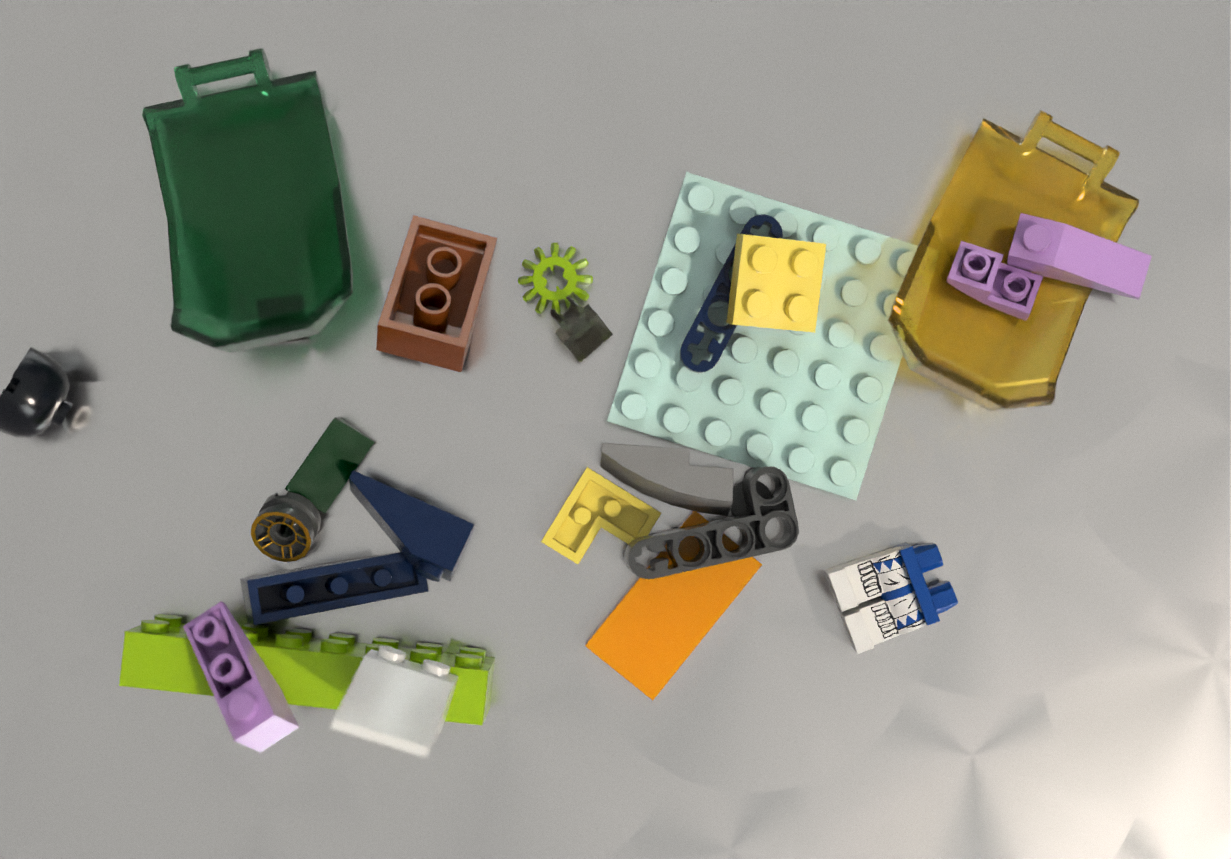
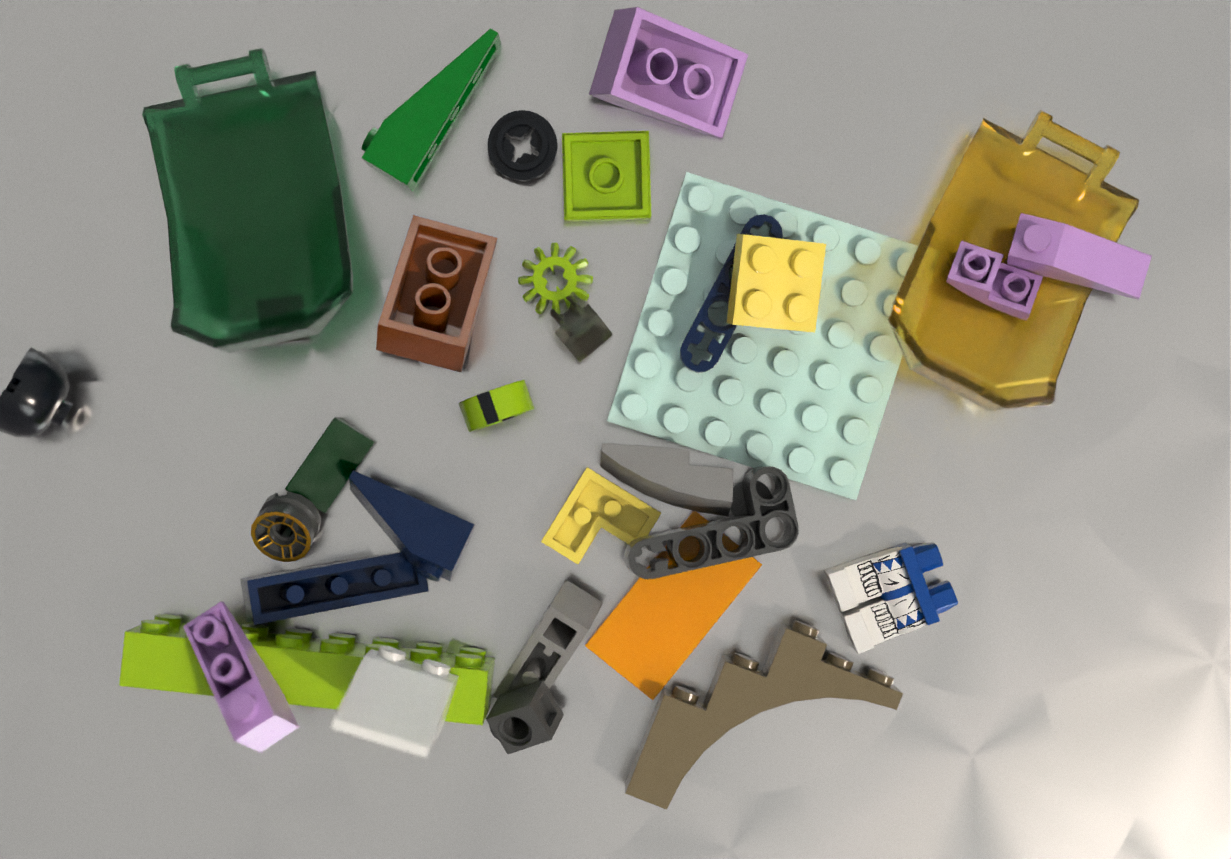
(419, 126): none -> green slope
(496, 405): none -> lime piece
(518, 125): none -> black gear
(525, 717): none -> dark grey brick
(553, 639): none -> light grey slope
(606, 176): none -> lime tile
(668, 72): none -> lavender slope
(793, 672): none -> dark tan arch

